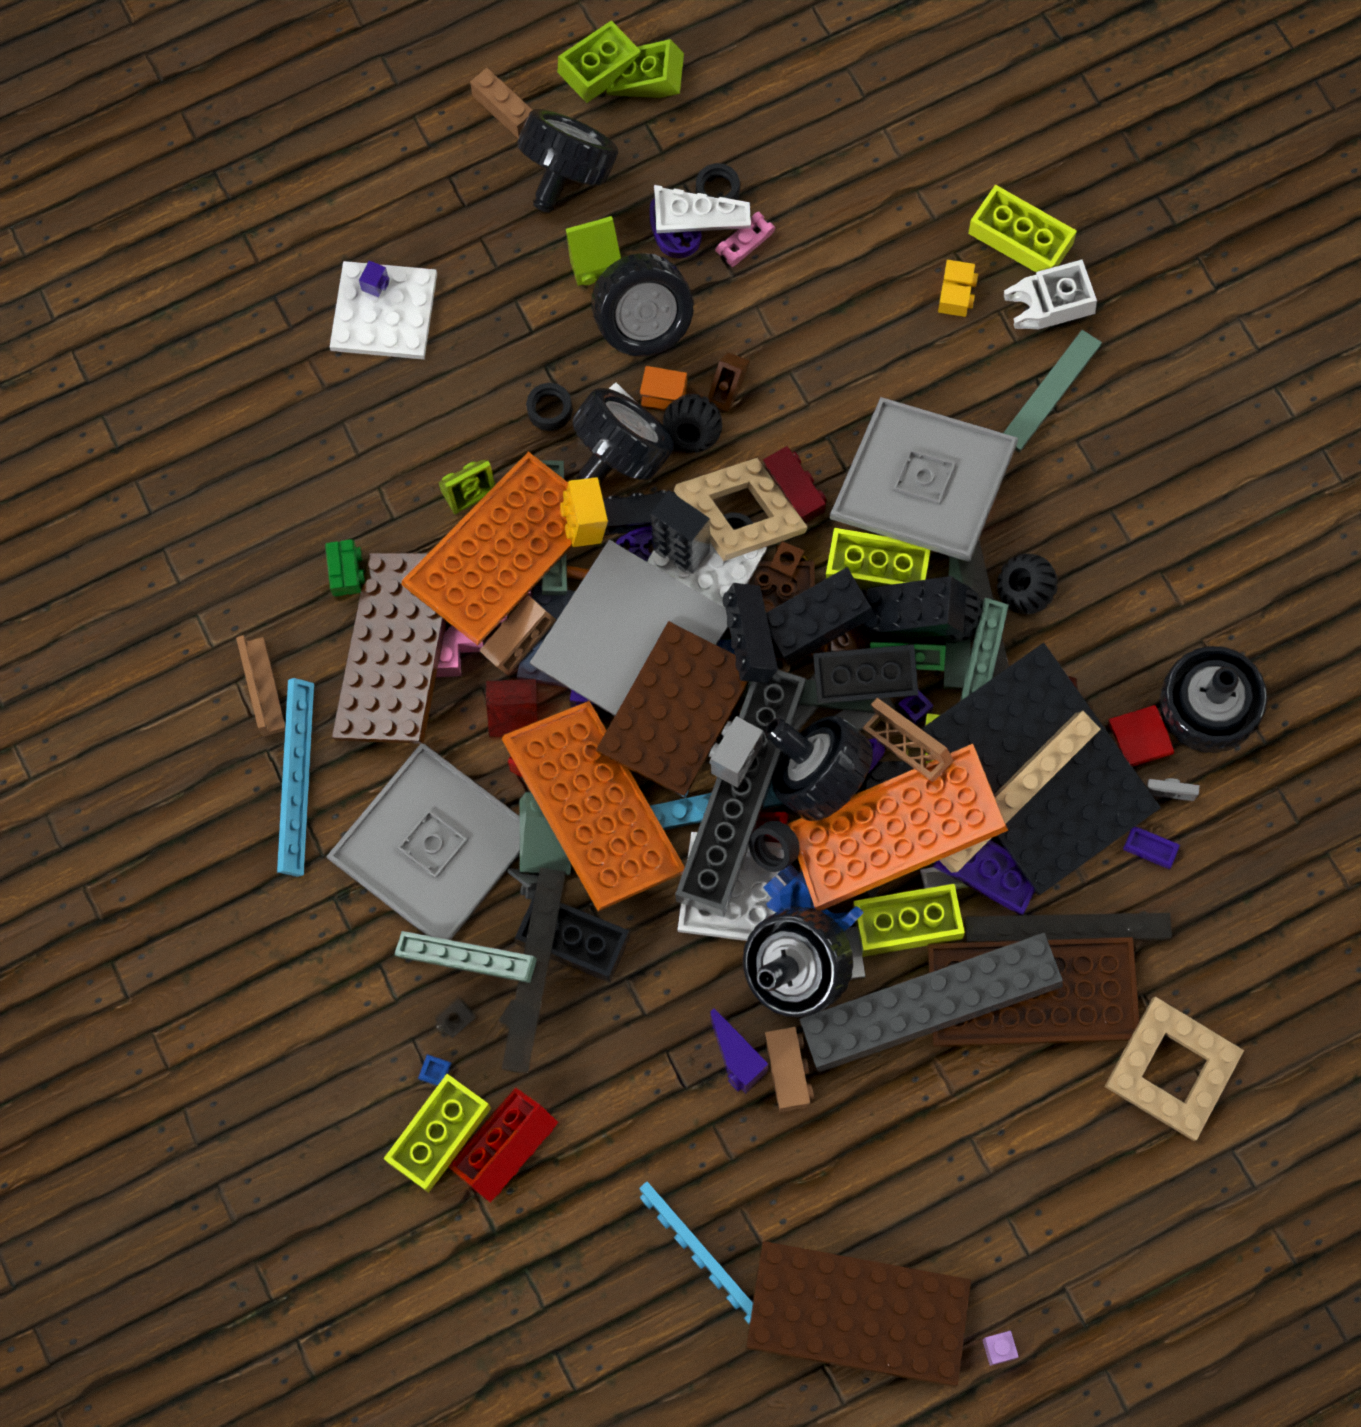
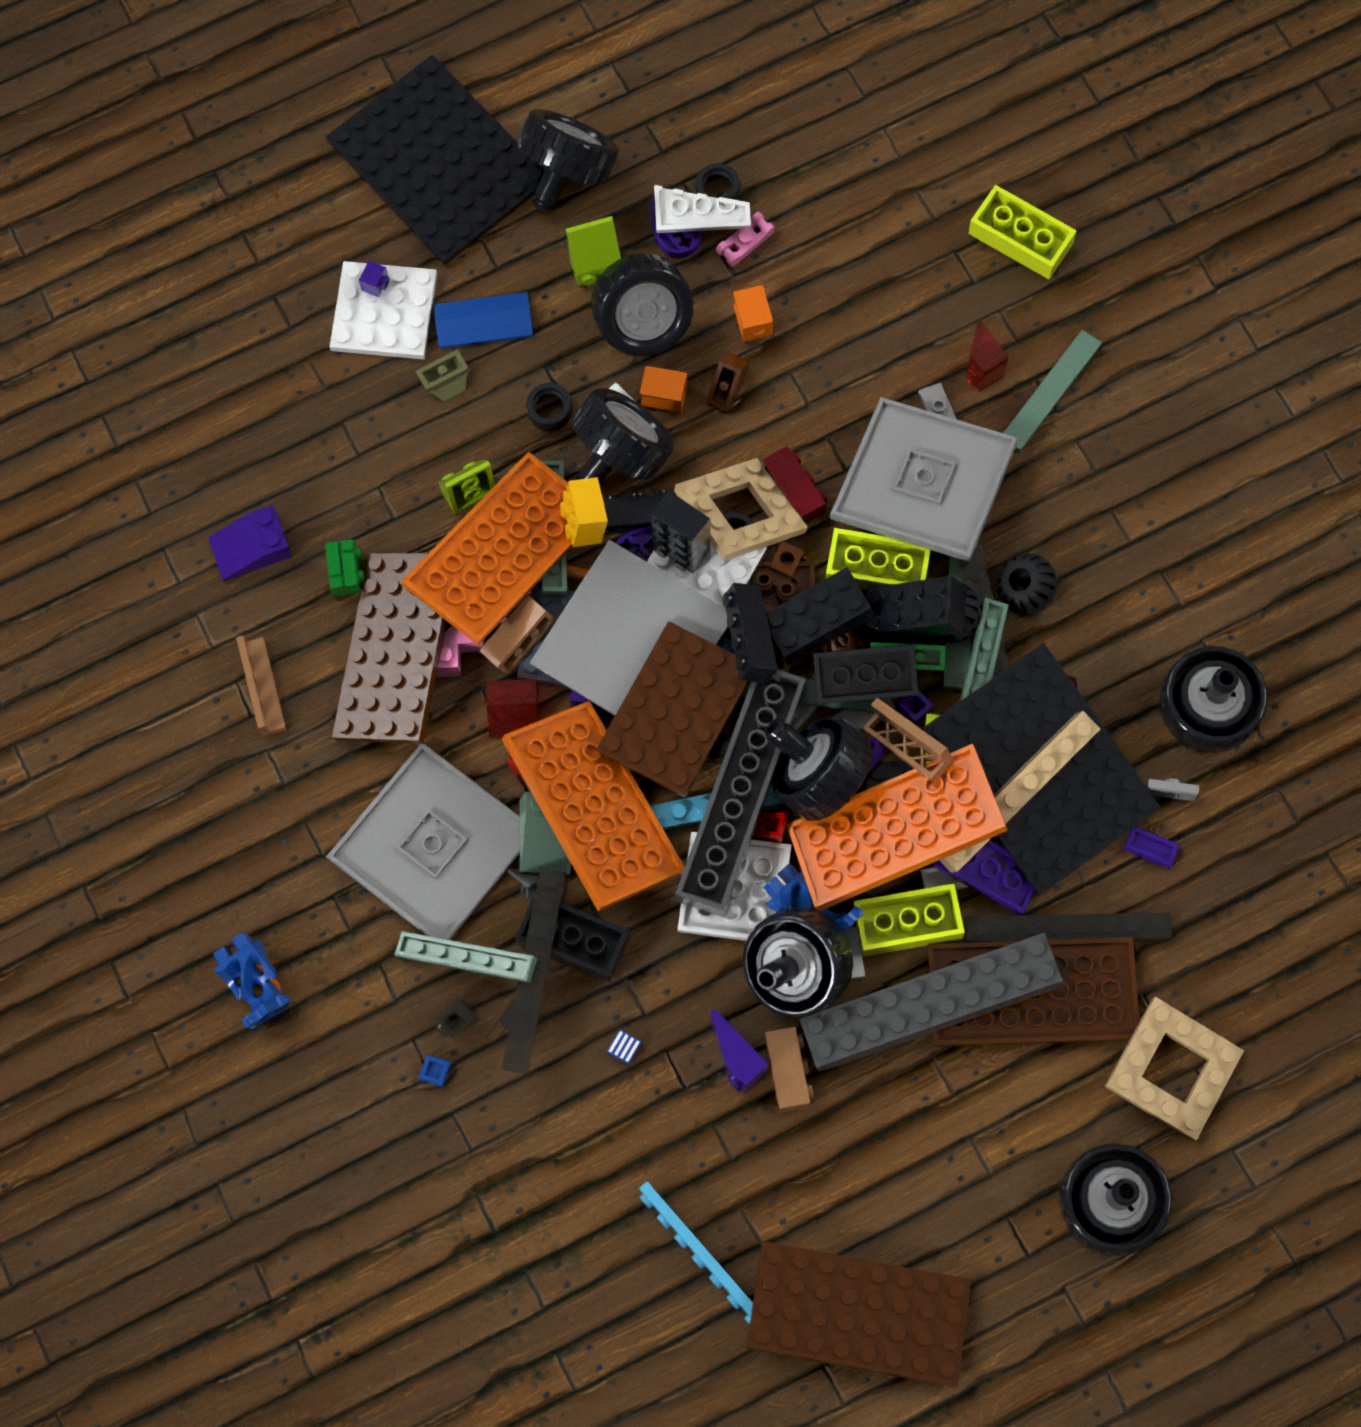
(247, 966): none -> blue hips
(250, 543): none -> dark purple slope
(295, 777): medium azure plate -> none
(437, 159): none -> black plate
(437, 1133): neon yellow brick -> none
(445, 376): none -> olive slope
(483, 320): none -> blue slope
(500, 101): medium nougat brick -> none
(503, 1144): red slope -> none
(597, 61): lime slope -> none
(624, 1047): none -> tile
(653, 73): lime slope -> none
(693, 423): black wheel -> none
(736, 751): light grey brick -> none
(753, 313): none -> orange piece
(763, 856): black tyre -> none
(936, 401): none -> light grey plate
(956, 288): yellow piece -> none
(986, 360): none -> clear red slope
(1000, 1348): lavender brick -> none
(1053, 296): white brick -> none
(1115, 1199): none -> black wheel
(1141, 735): red slope -> none

